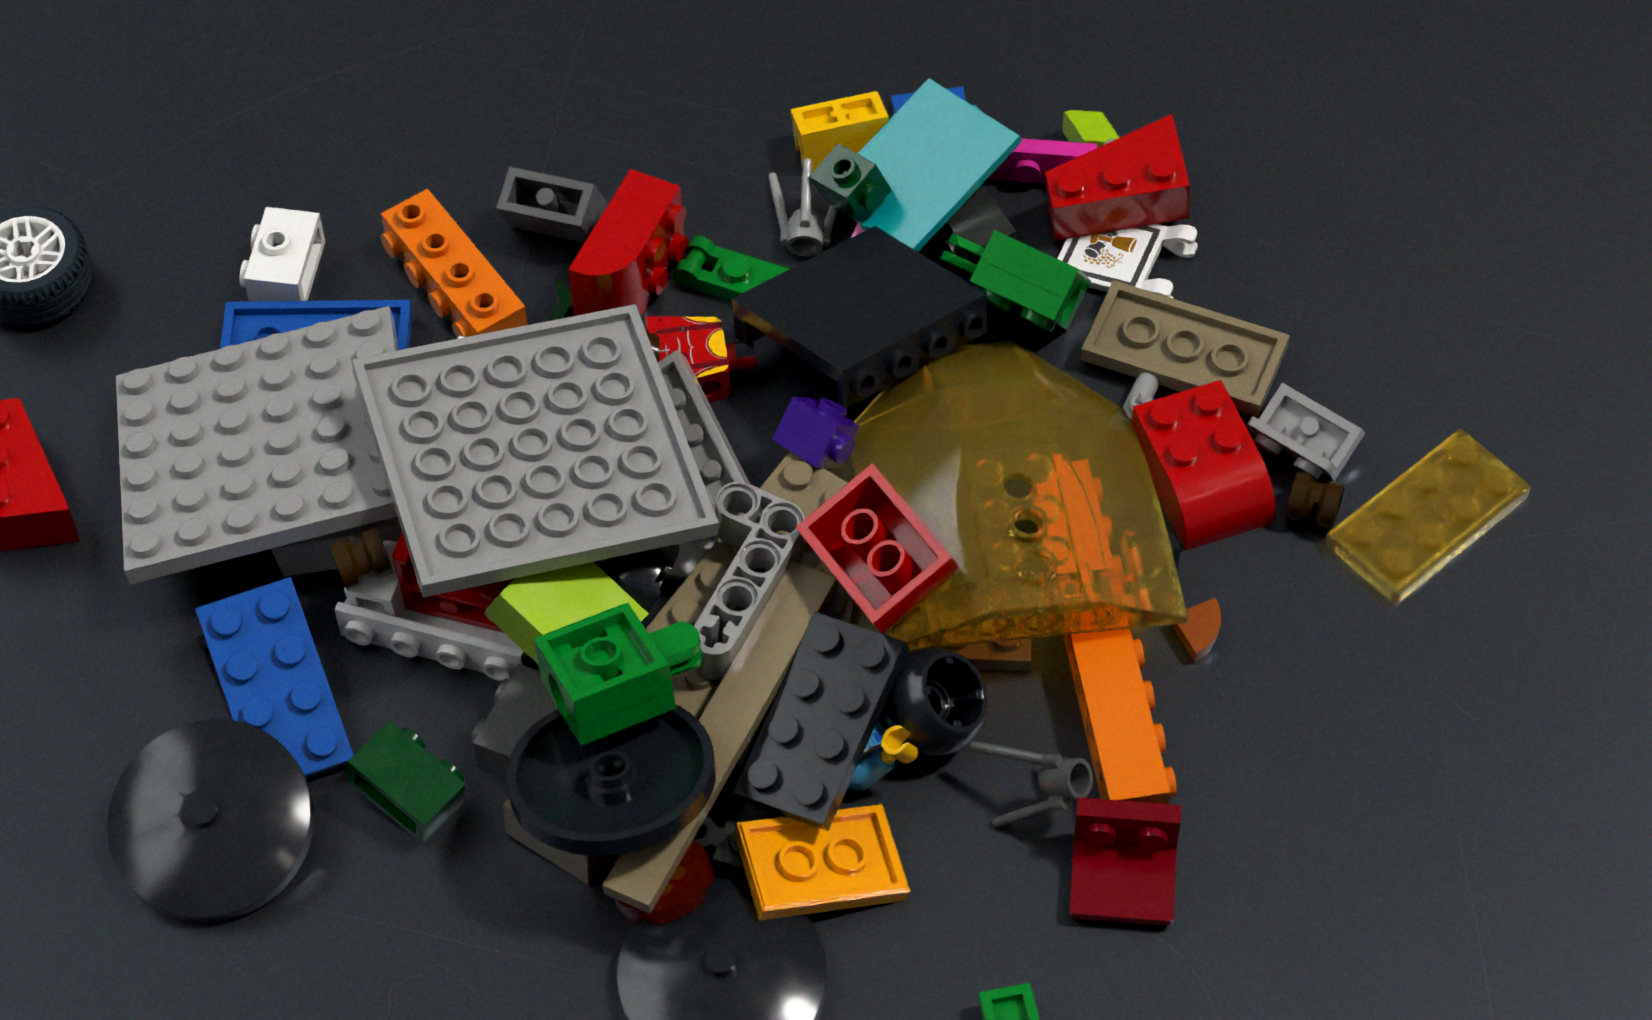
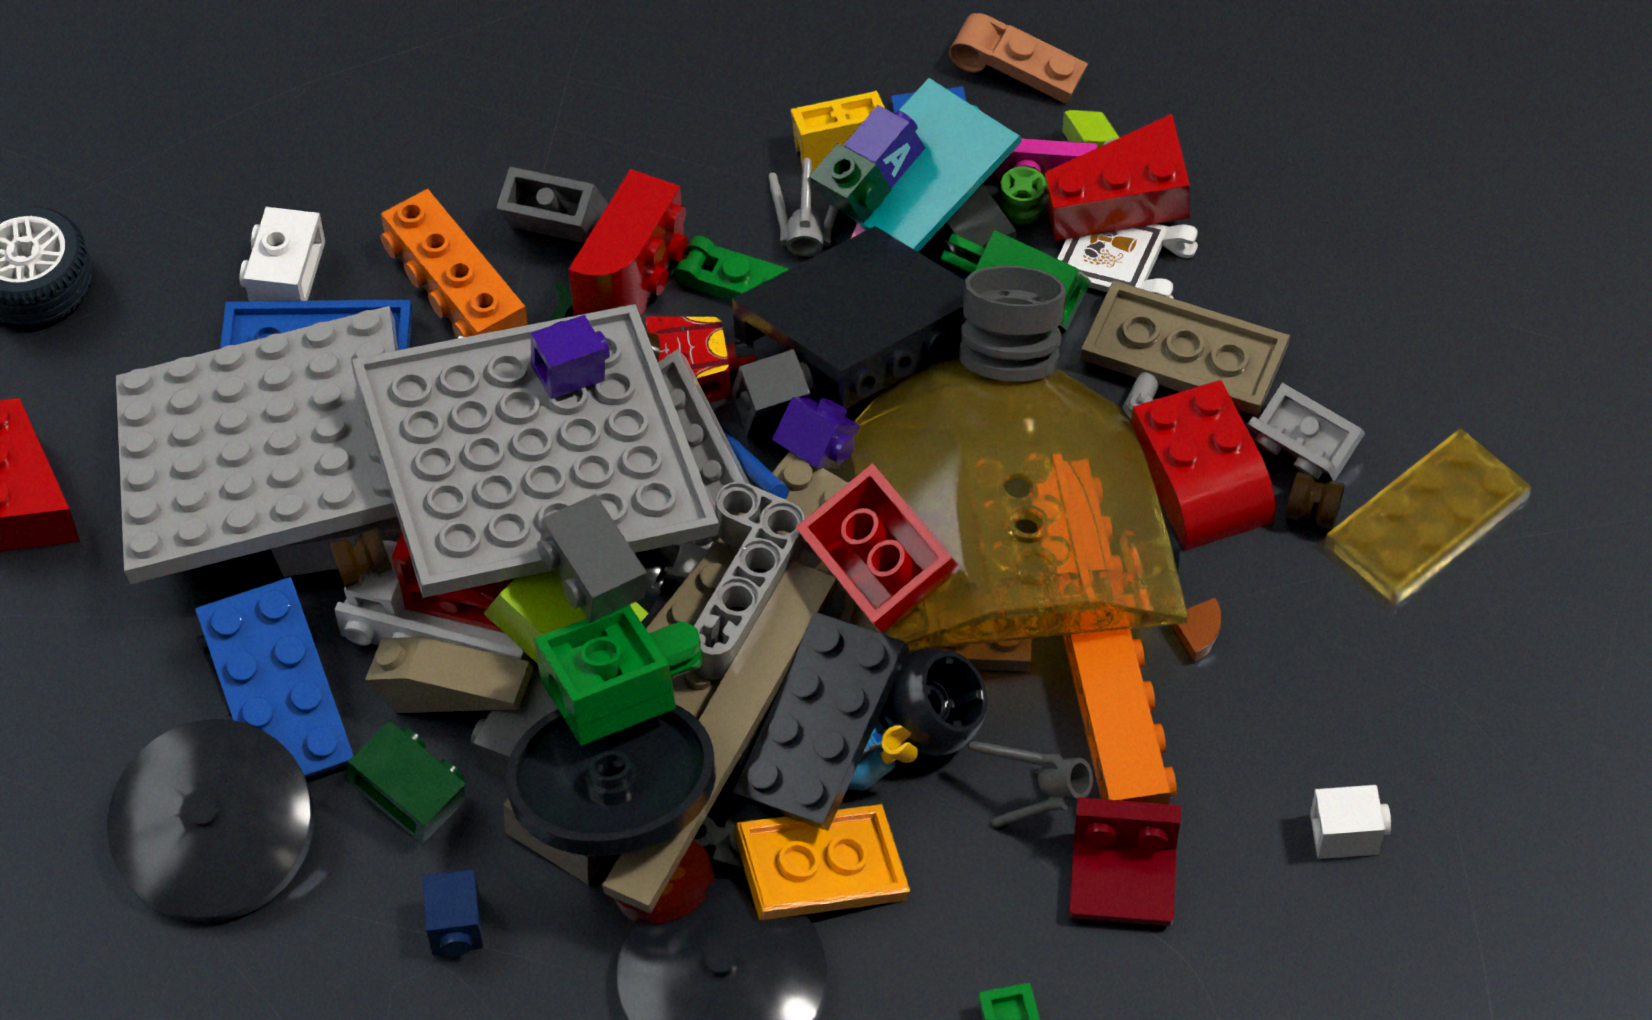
(445, 677): none -> dark tan slope
(452, 912): none -> dark blue brick
(568, 356): none -> dark purple brick
(591, 558): none -> dark grey brick
(756, 470): none -> blue bar
(766, 388): none -> dark grey brick
(888, 142): none -> brick
(1012, 323): none -> dark grey wheel
(1016, 54): none -> nougat plate
(1023, 195): none -> bright green wheel
(1349, 821): none -> white brick

